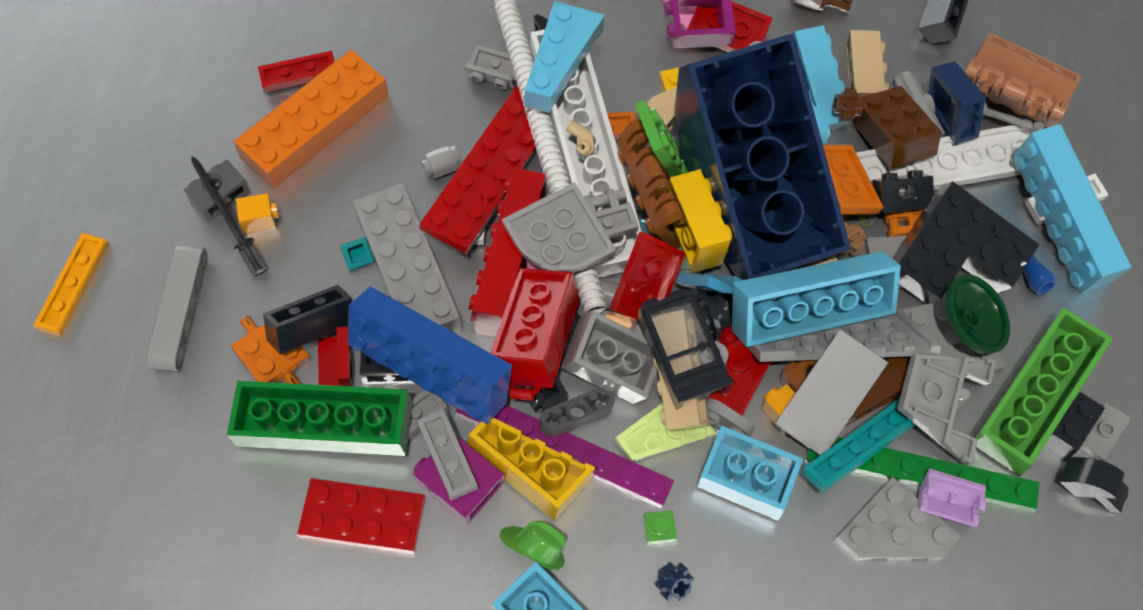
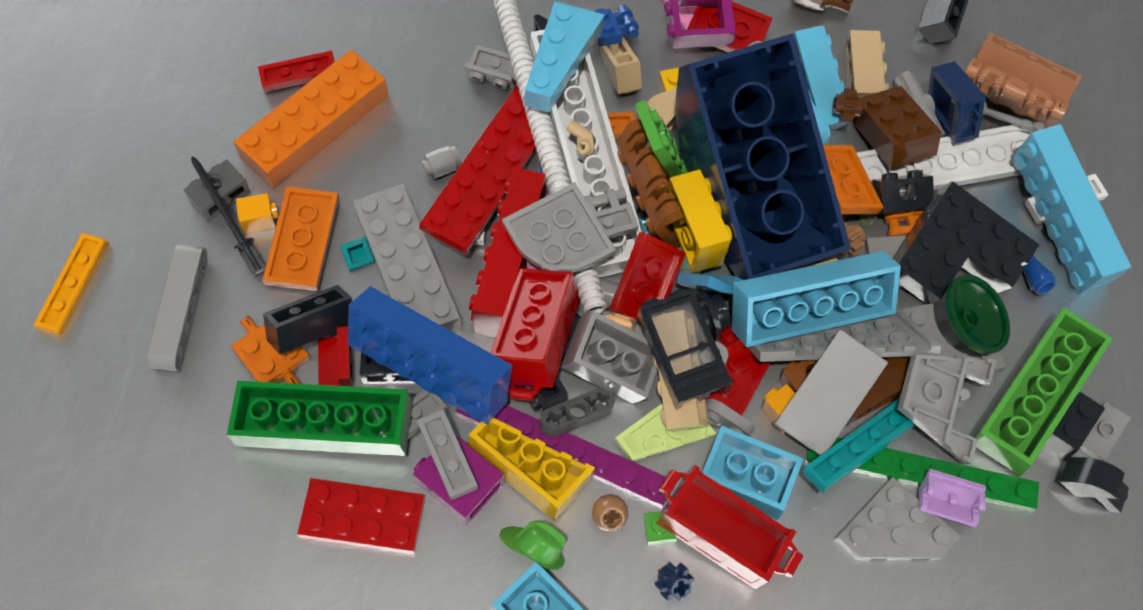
(301, 239): none -> orange plate
(610, 512): none -> medium nougat piece
(617, 26): none -> blue plate
(622, 67): none -> tan slope
(726, 528): none -> red container

